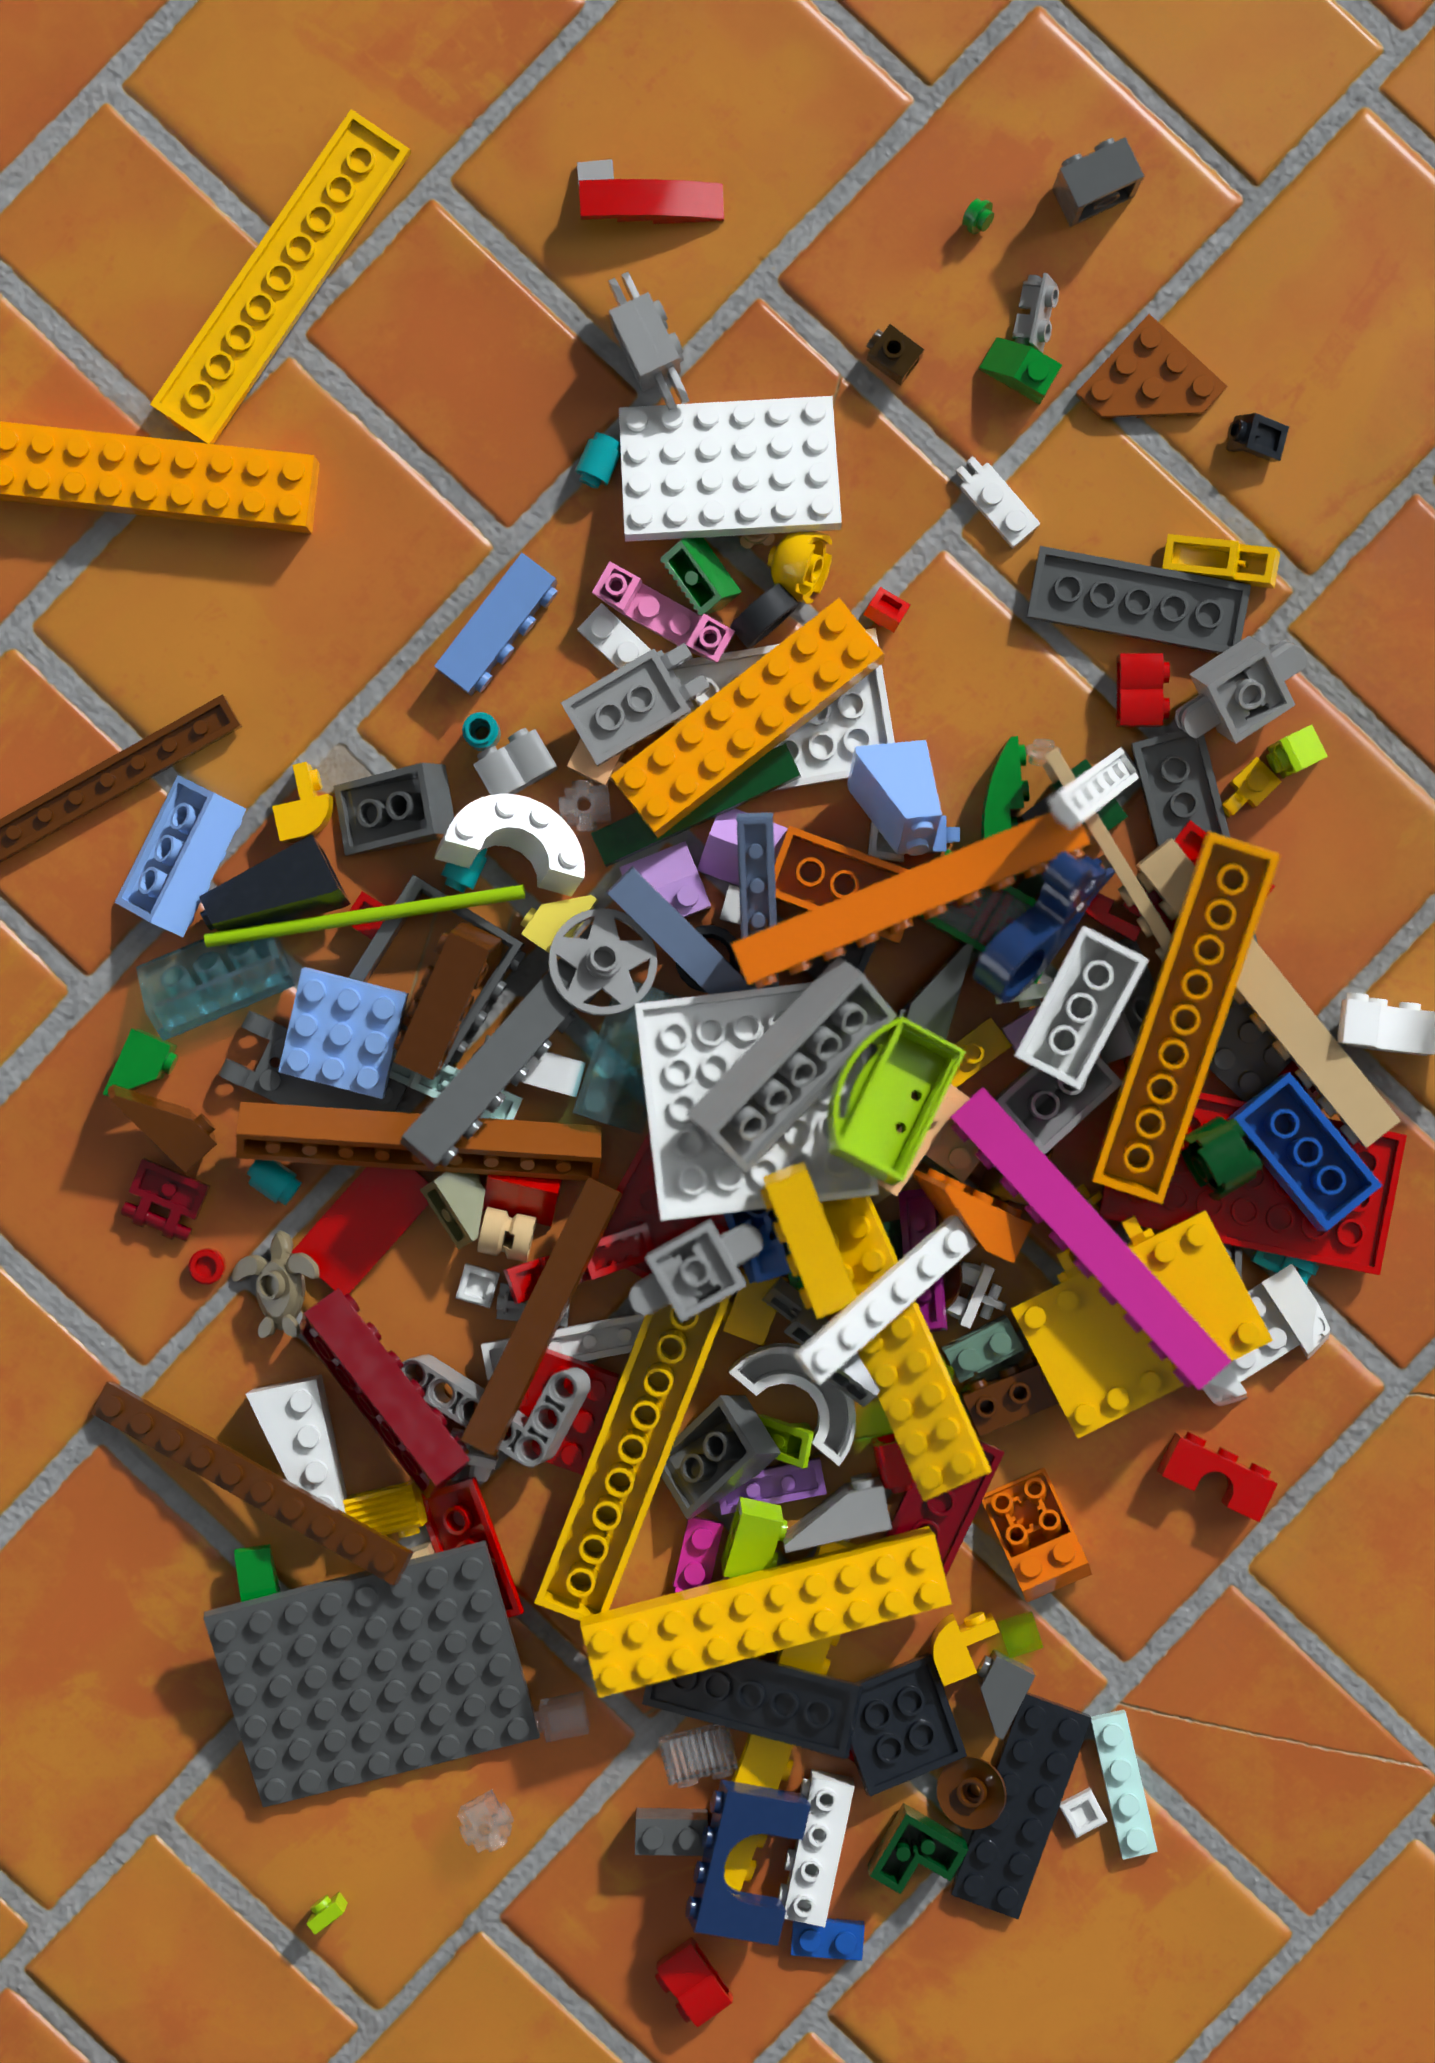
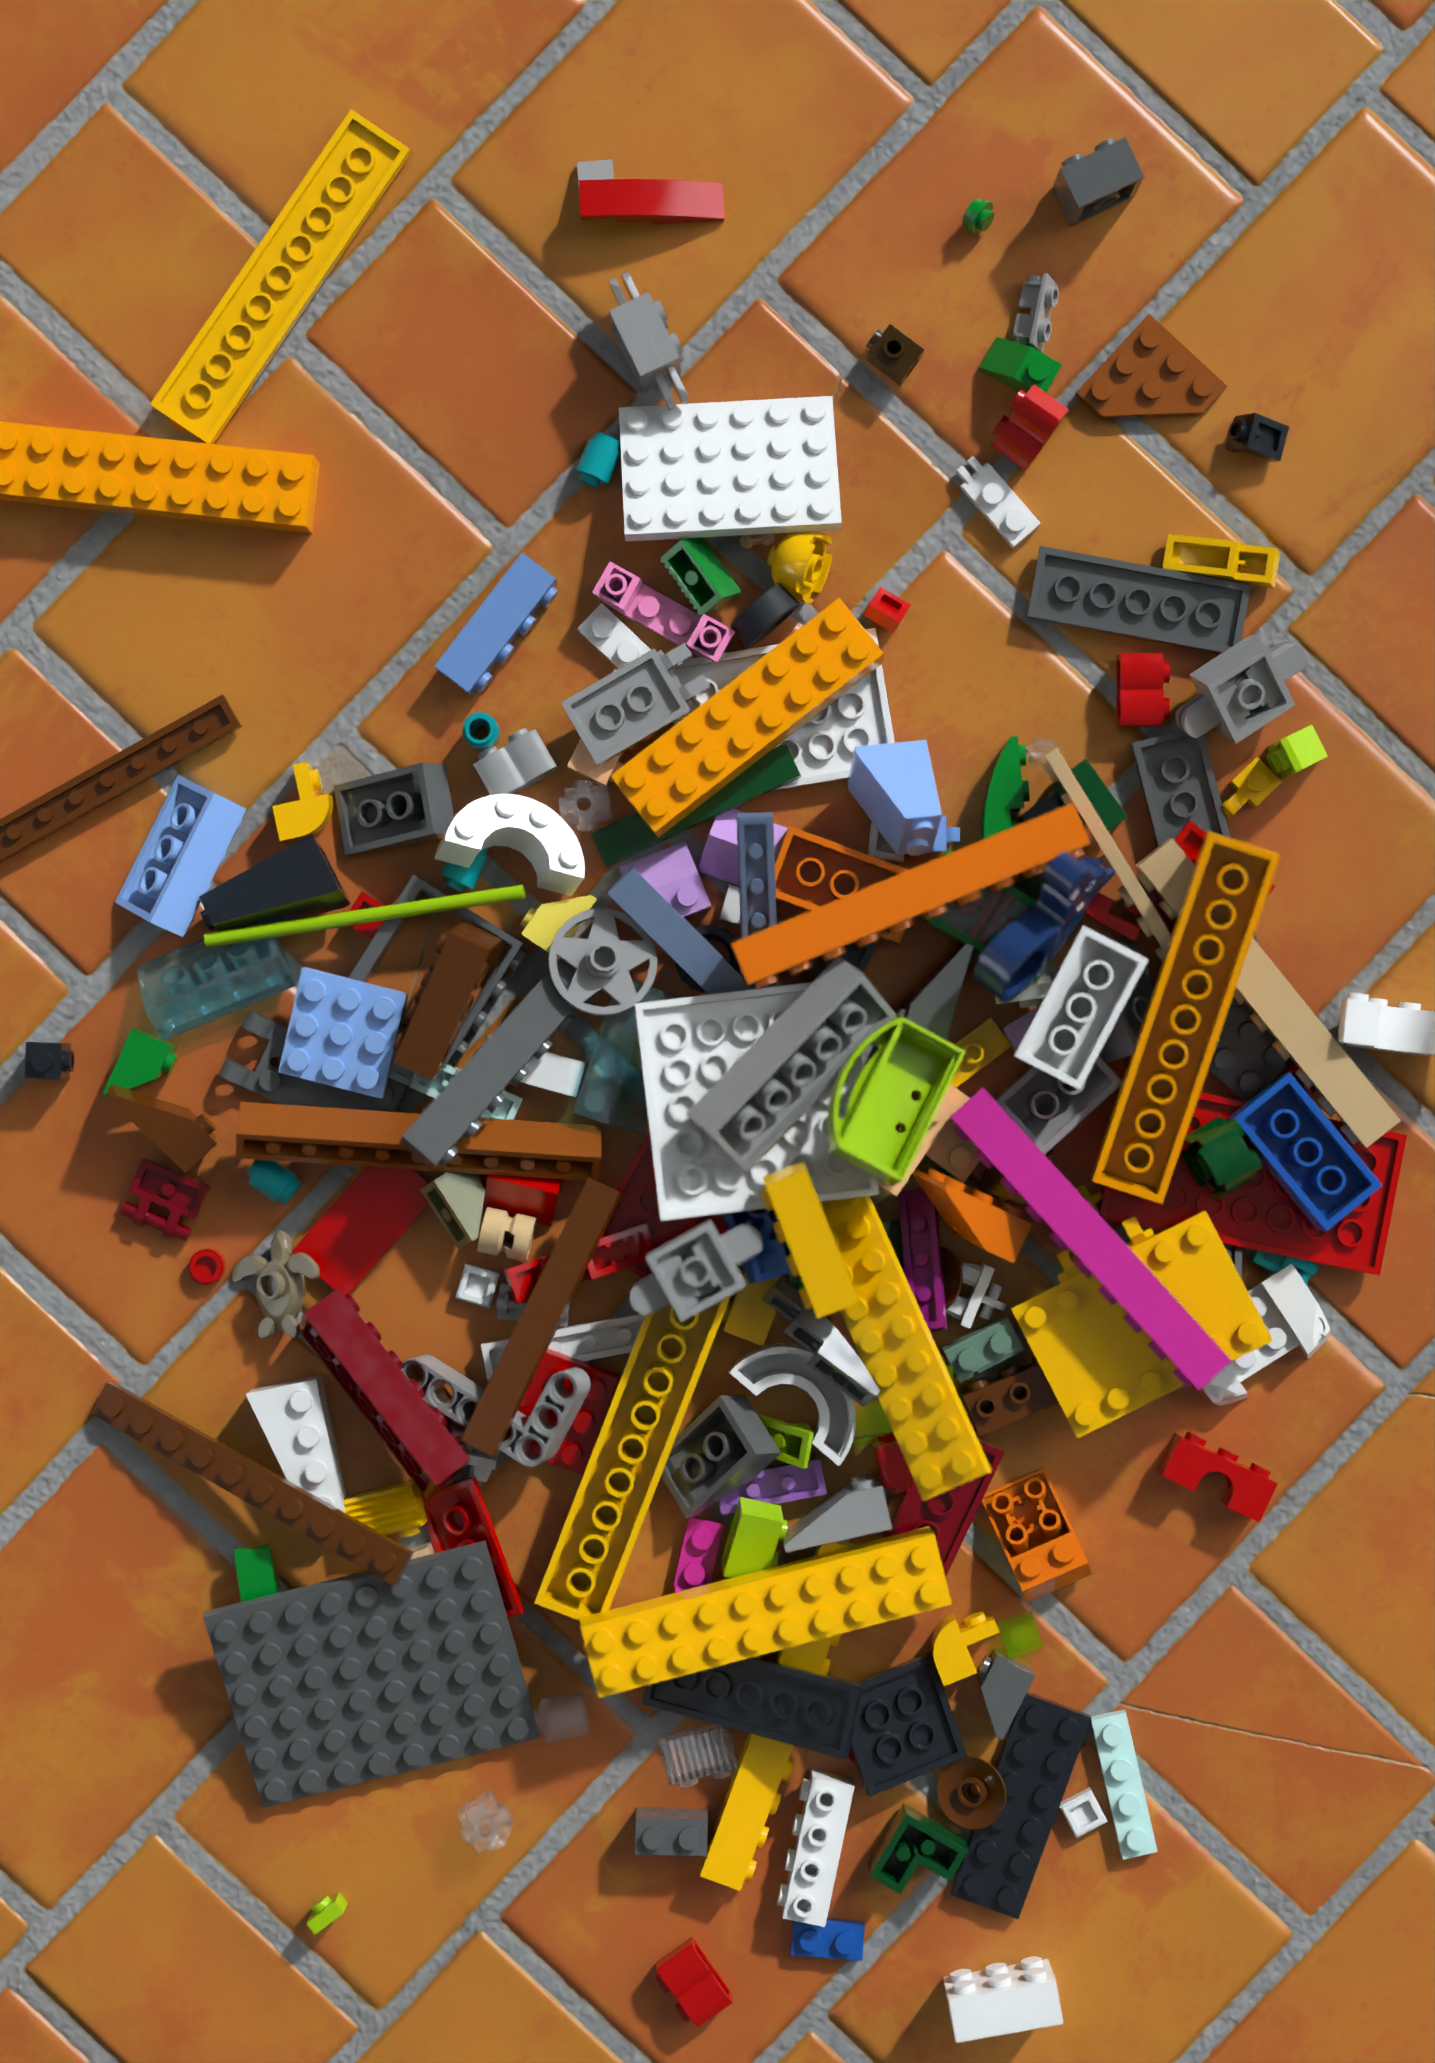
(48, 1060): none -> black brick
(739, 1813): dark blue arch -> none
(884, 1299): white plate -> none
(1002, 1999): none -> white brick
(1029, 426): none -> red brick
(1093, 789): white plate -> none

